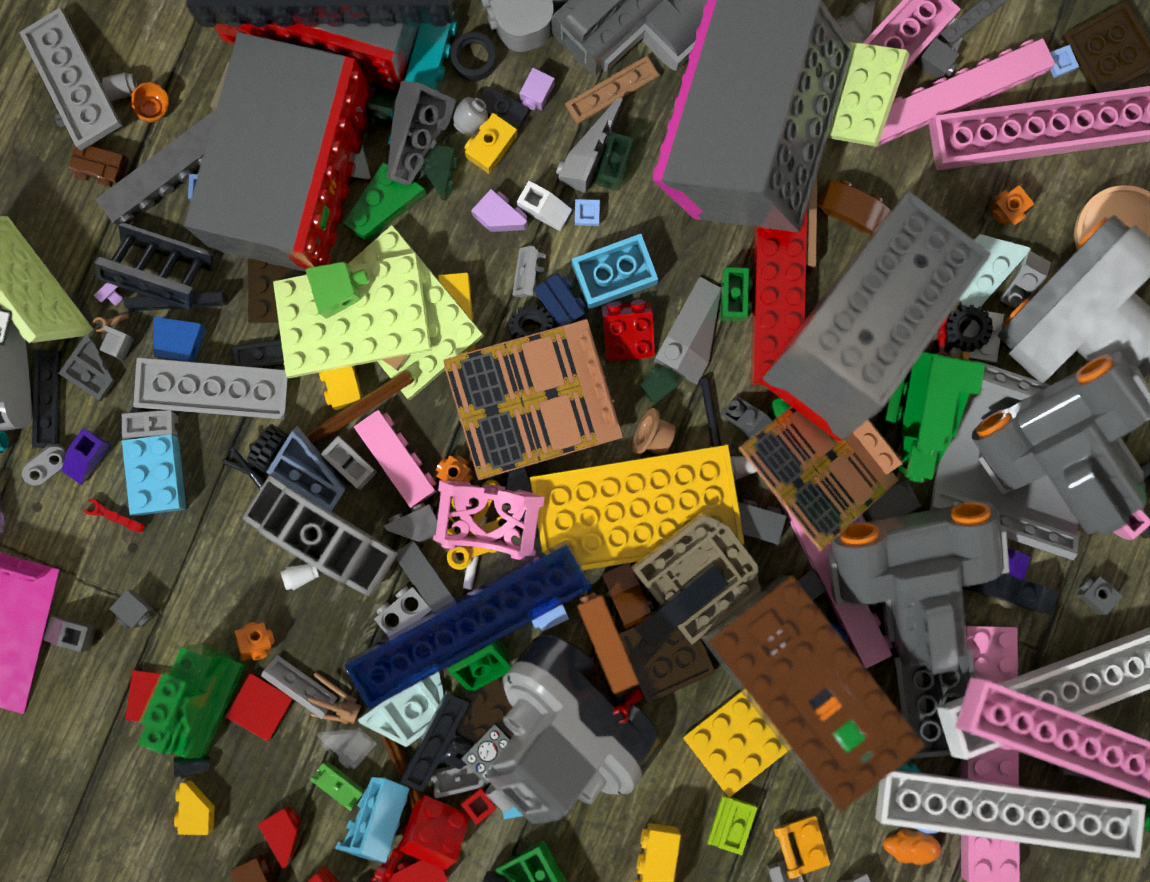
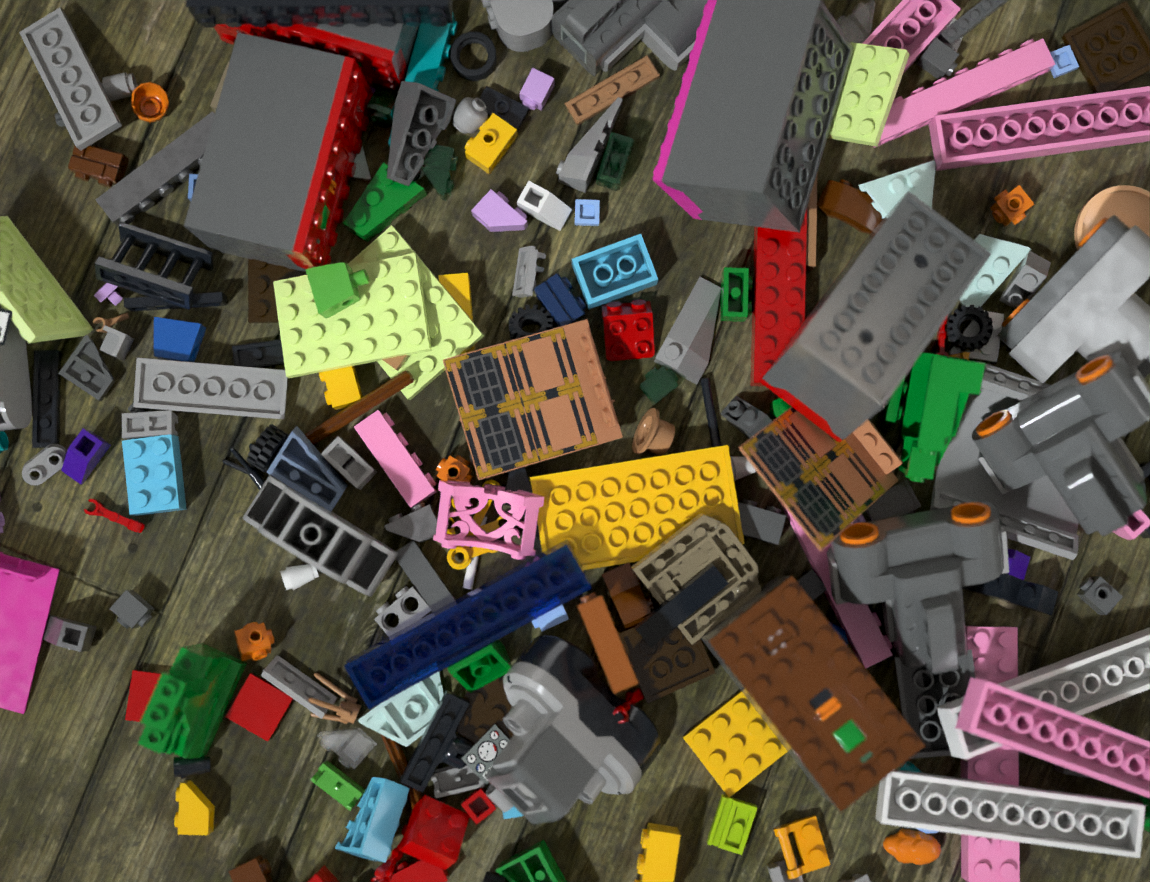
(281, 833): red slope -> none
(891, 188): none -> light aqua wing

